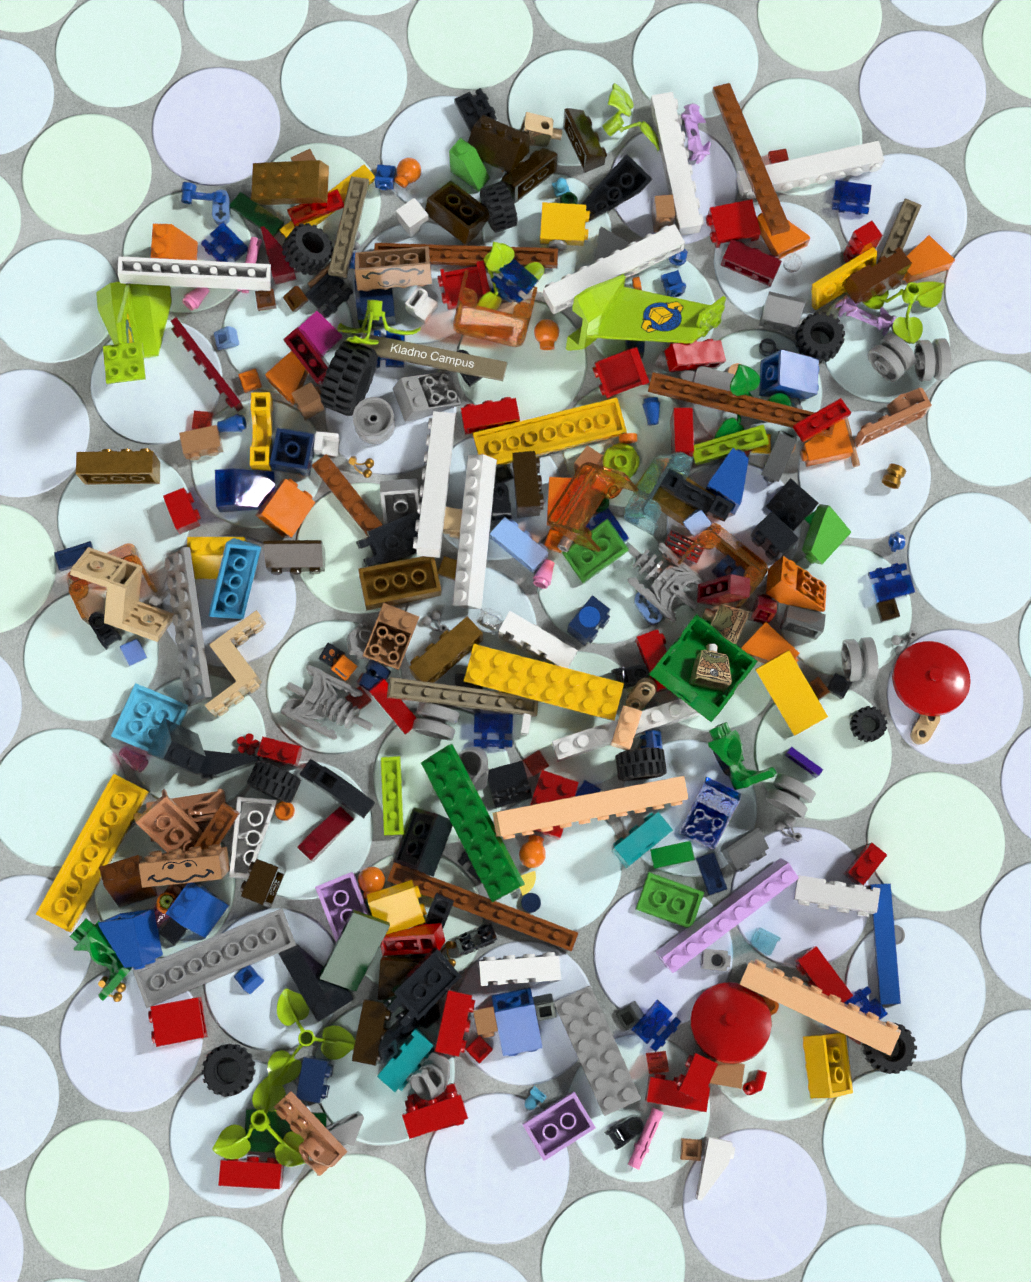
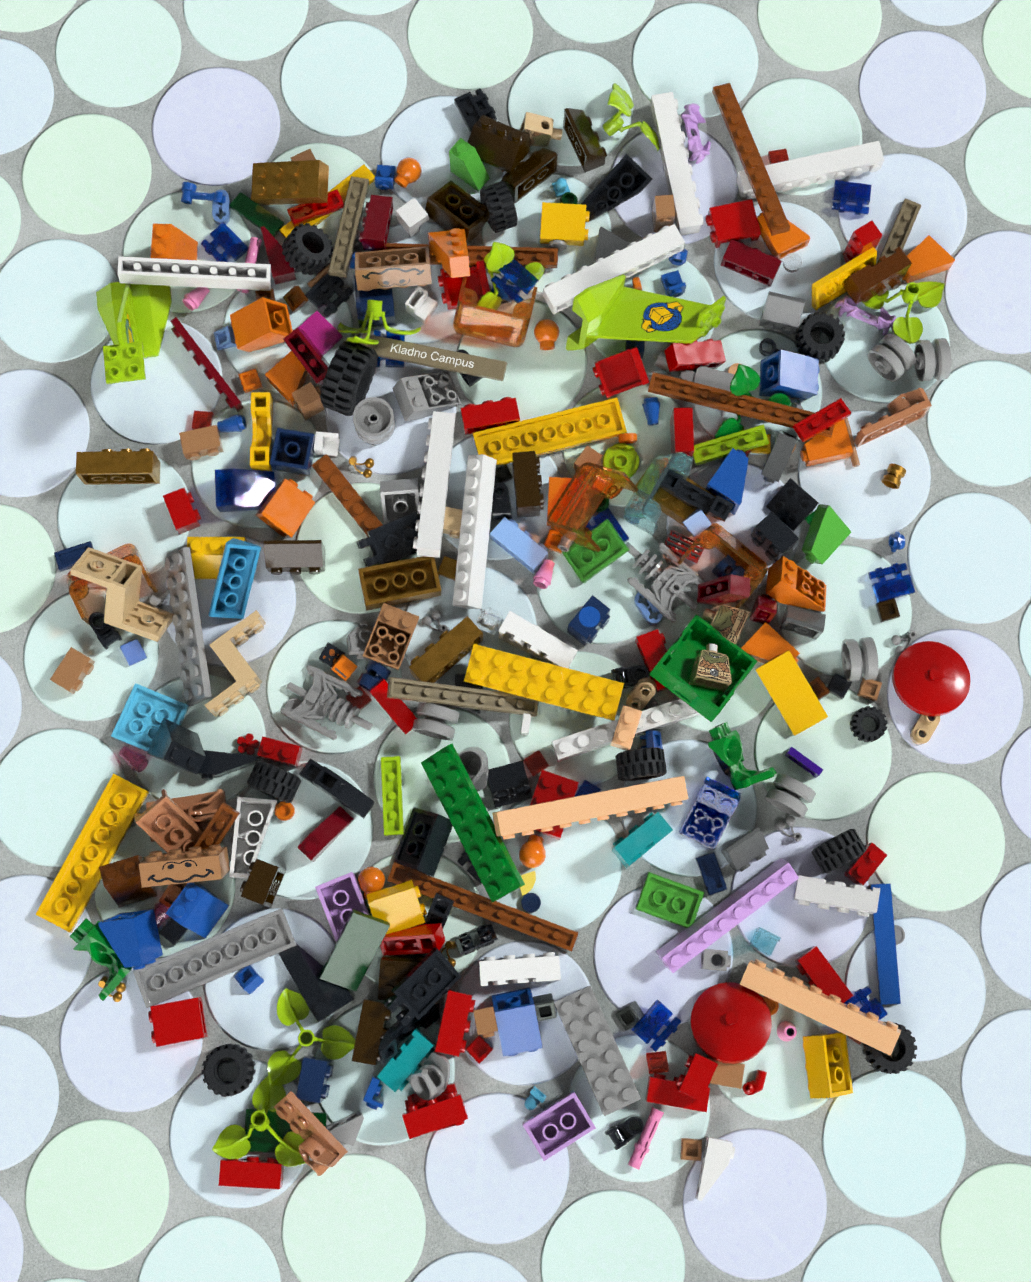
(73, 670): none -> medium nougat brick
(164, 902): tile -> none
(260, 324): none -> orange slope
(373, 1089): none -> blue bracket
(376, 223): none -> dark red brick
(451, 251): none -> orange wedge
(493, 724): clear blue plate -> none
(672, 854): green slope -> none
(782, 1031): none -> bright pink cone
(839, 851): none -> black tyre
(869, 689): none -> medium nougat tile

